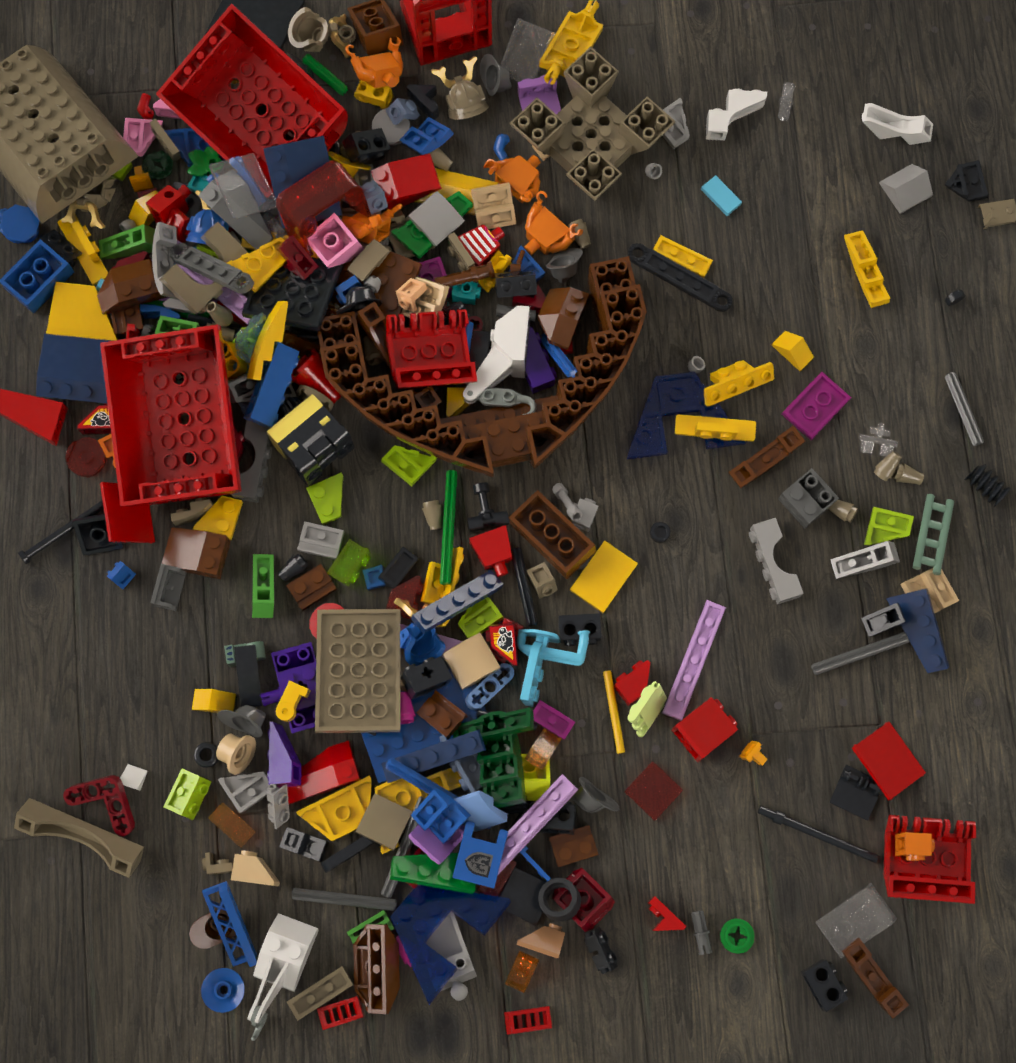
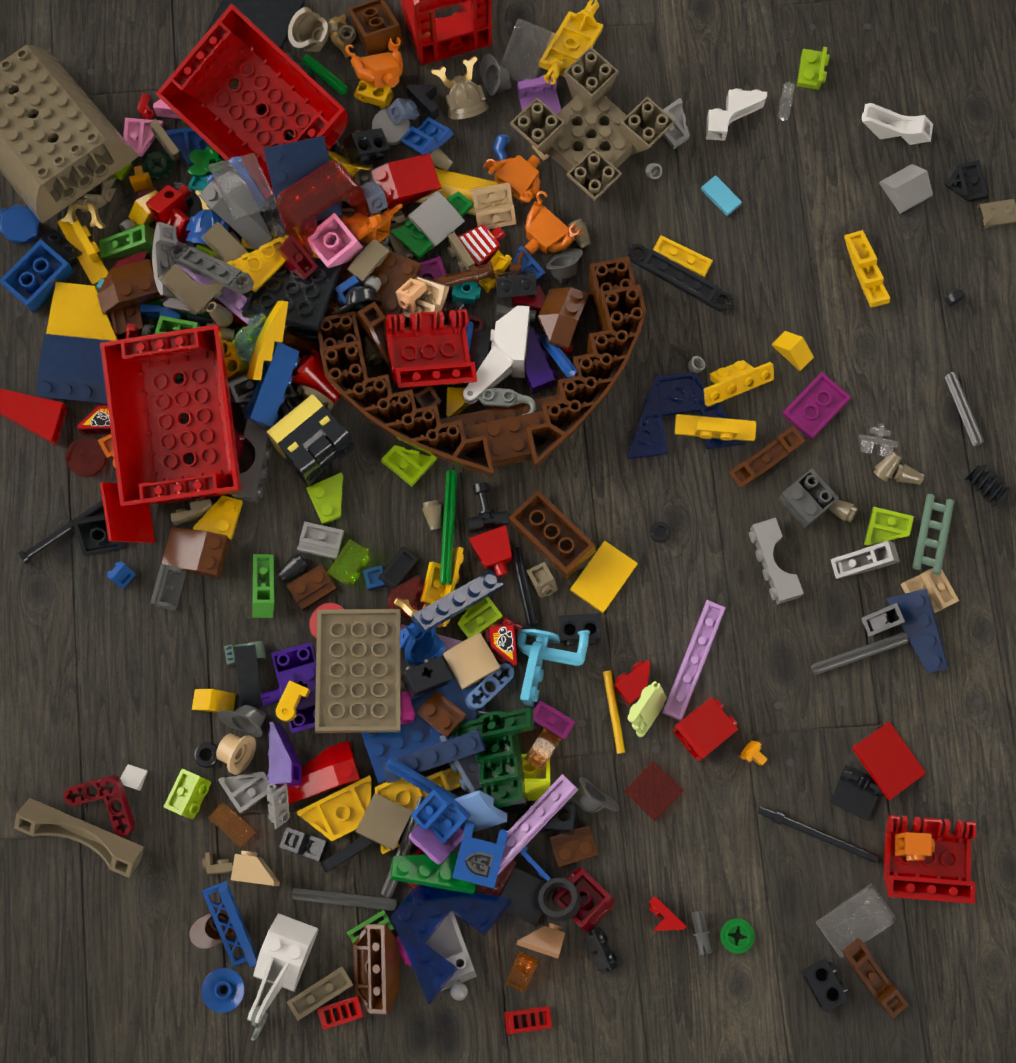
(572, 510): light grey bar -> none
(589, 512): light grey brick -> none
(811, 68): none -> lime bracket

